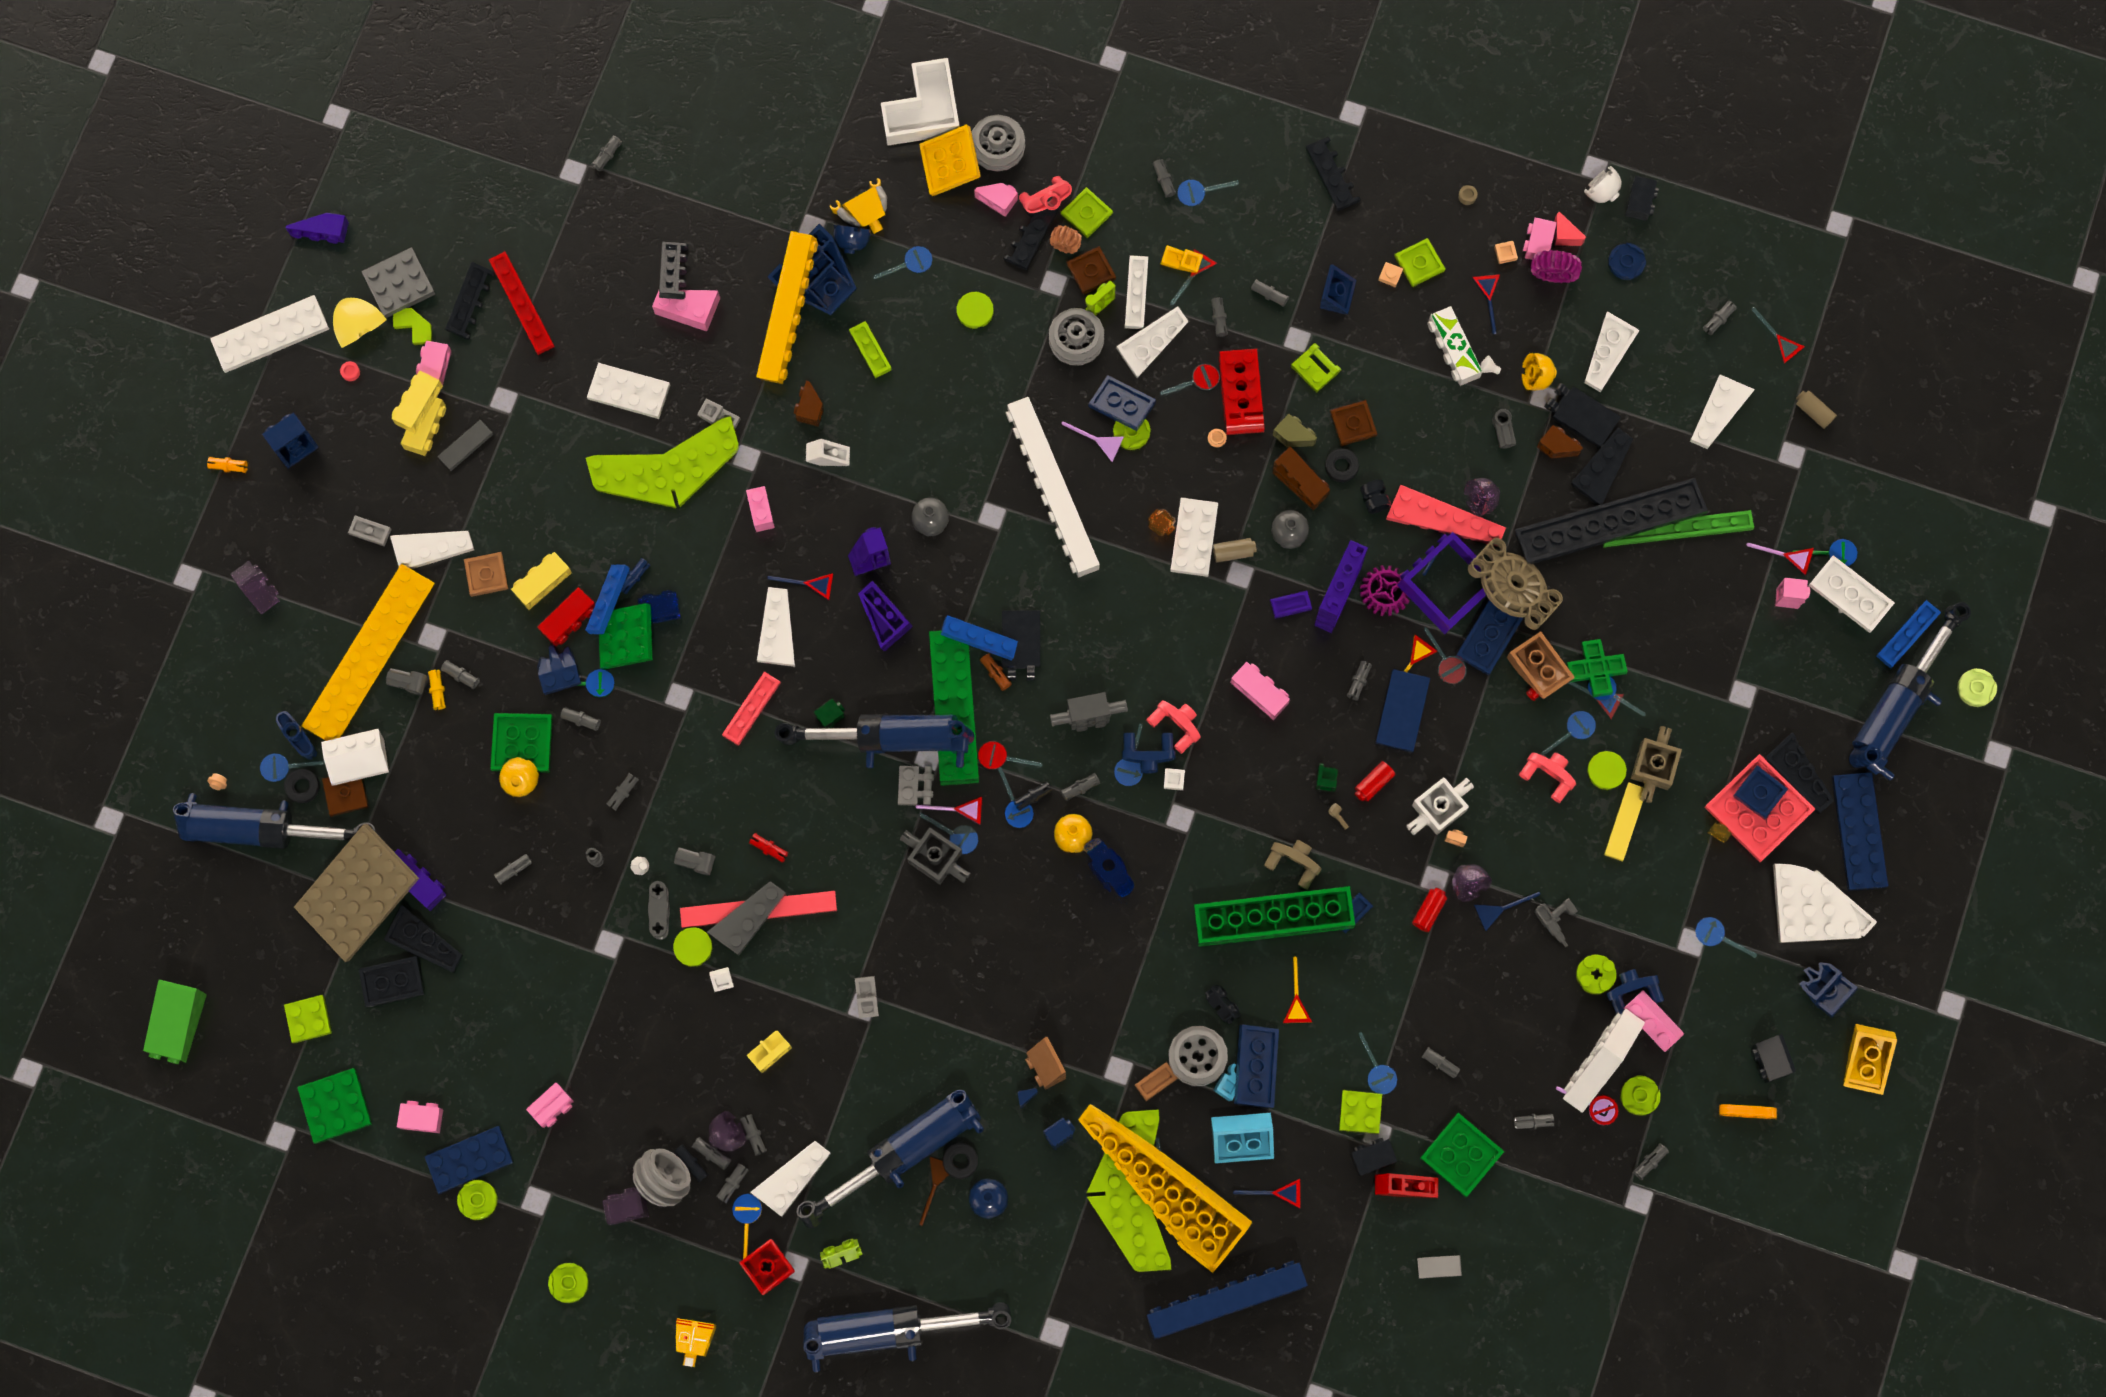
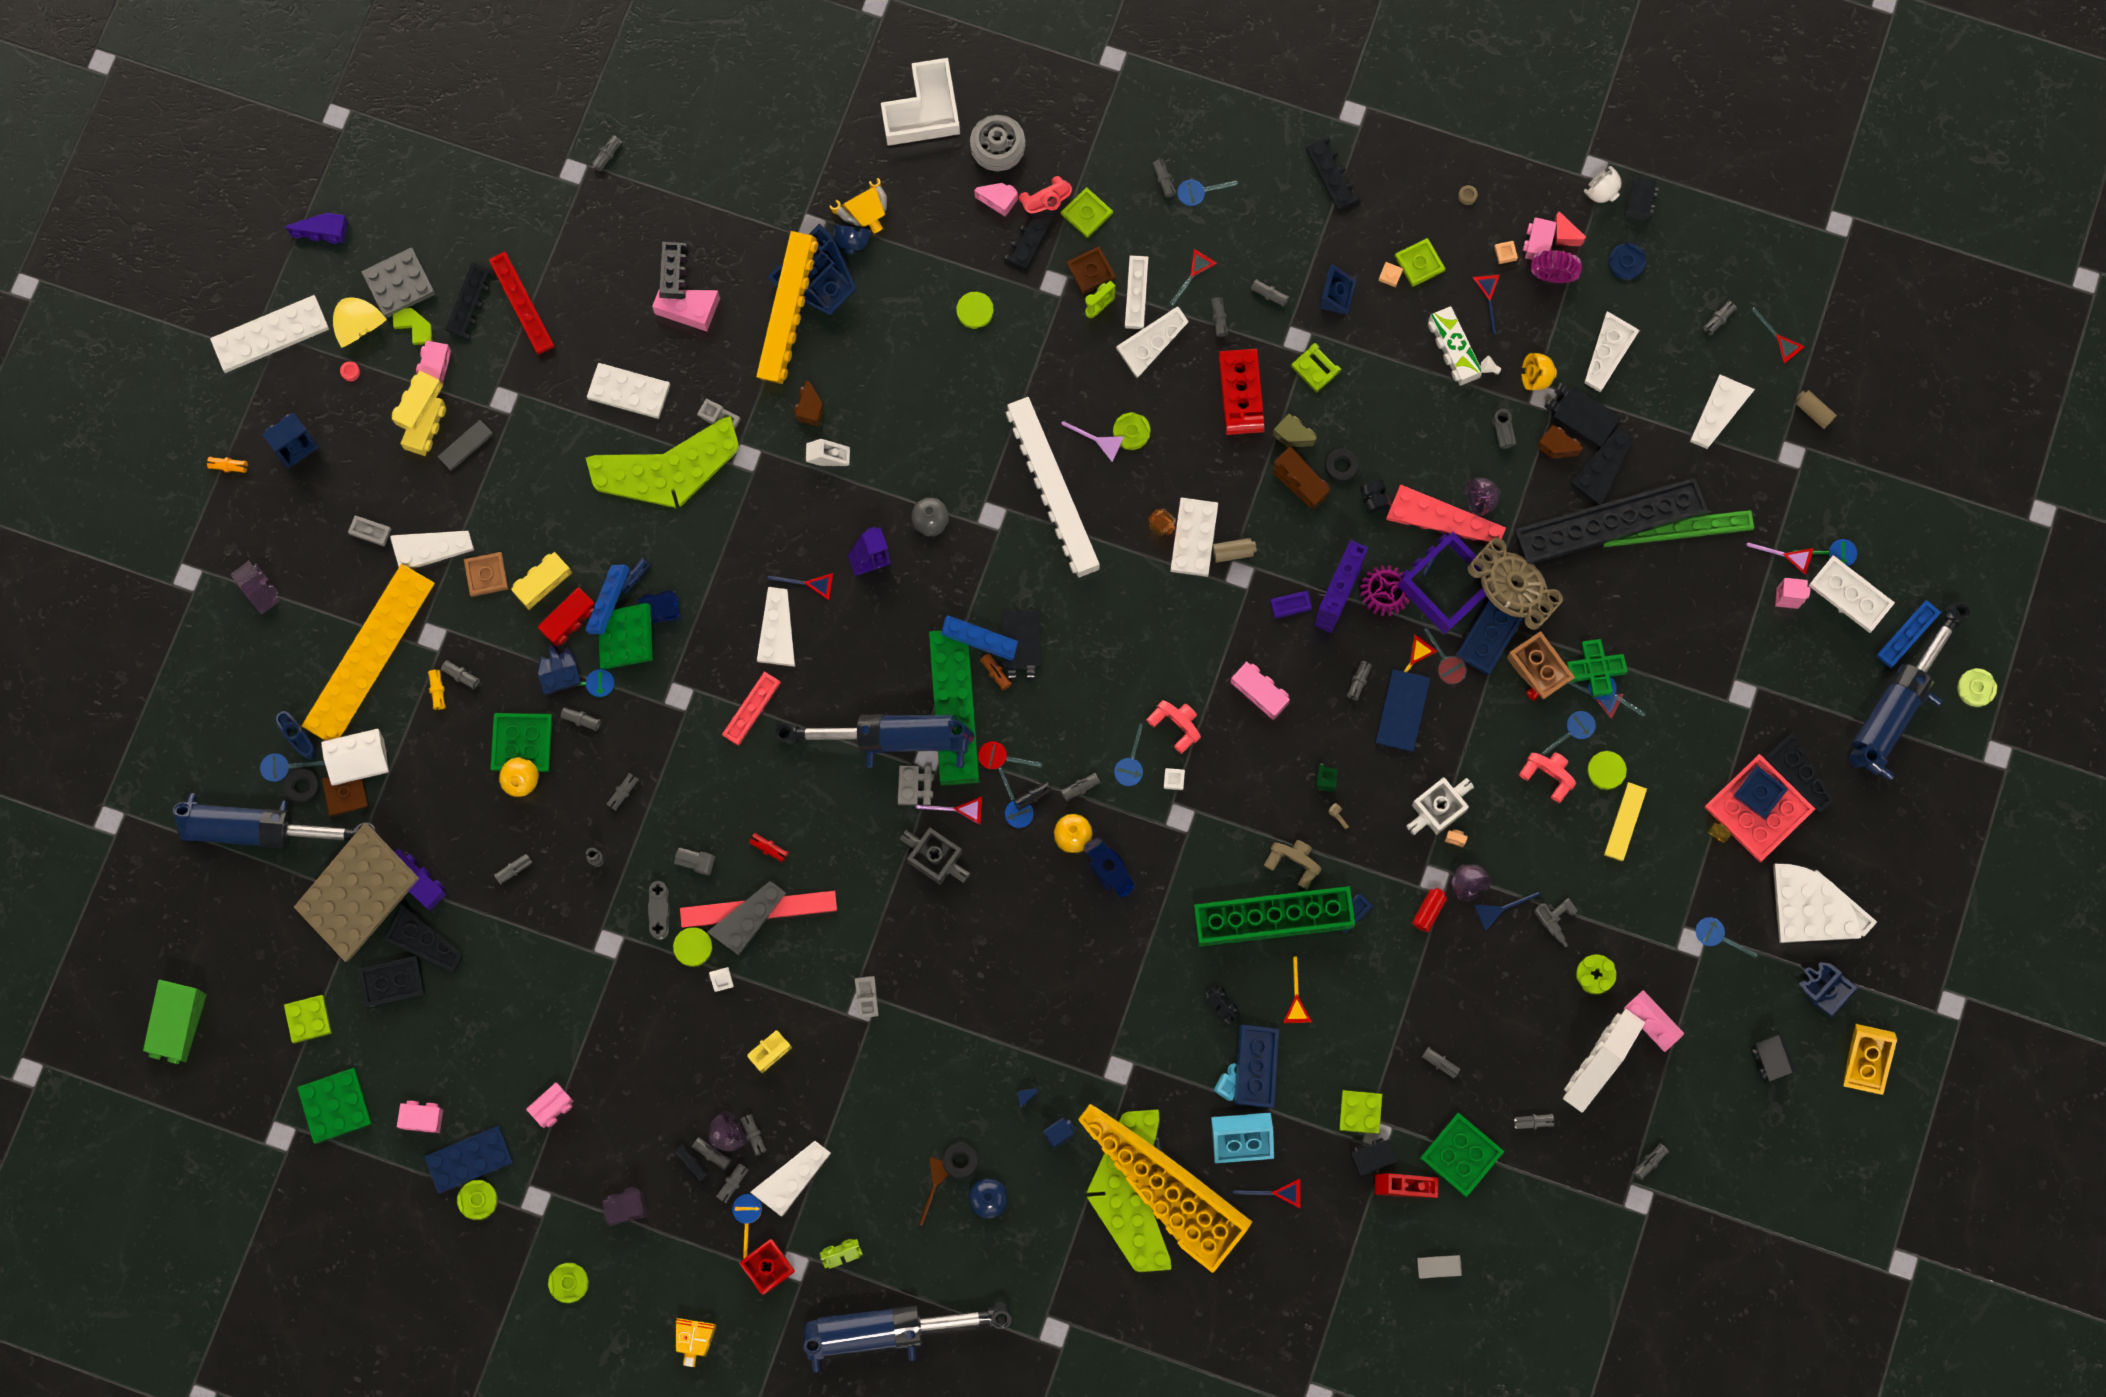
(217, 782): light nougat plate -> none
(411, 682): dark grey piece -> none
(639, 865): white rock -> none
(661, 1177): light grey wheel -> none
(760, 509): bright pink brick -> none
(830, 713): dark green brick -> none
(870, 349): lime plate -> none
(884, 616): dark purple wedge -> none
(903, 1150): dark blue piece -> none
(916, 259): clear light blue piece -> none
(949, 160): yellow plate -> none
(962, 836): clear light blue piece -> none
(1046, 1064): medium nougat slope -> none
(1065, 239): nougat gear -> none
(1077, 321): light grey wheel -> none
(1088, 712): dark grey brick -> none
(1122, 403): dark blue tile -> none
(1148, 759): dark blue connector -> none
(1156, 1081): medium nougat tile -> none
(1181, 260): yellow slope -> none
(1204, 377): piece -> none
(1213, 1042): light grey wheel -> none
(1217, 437): light nougat plate -> none
(1226, 1301): dark blue brick -> none
(1290, 529): dark grey cylinder -> none
(1353, 423): reddish brown plate -> none
(1374, 781): red brick -> none
(1381, 1078): clear light blue piece -> none
(1602, 1109): piece -> none
(1631, 982): dark blue connector -> none
(1640, 1095): lime tile -> none
(1667, 761): dark tan brick -> none
(1747, 1111): light orange beam -> none
(1859, 831): dark blue plate -> none

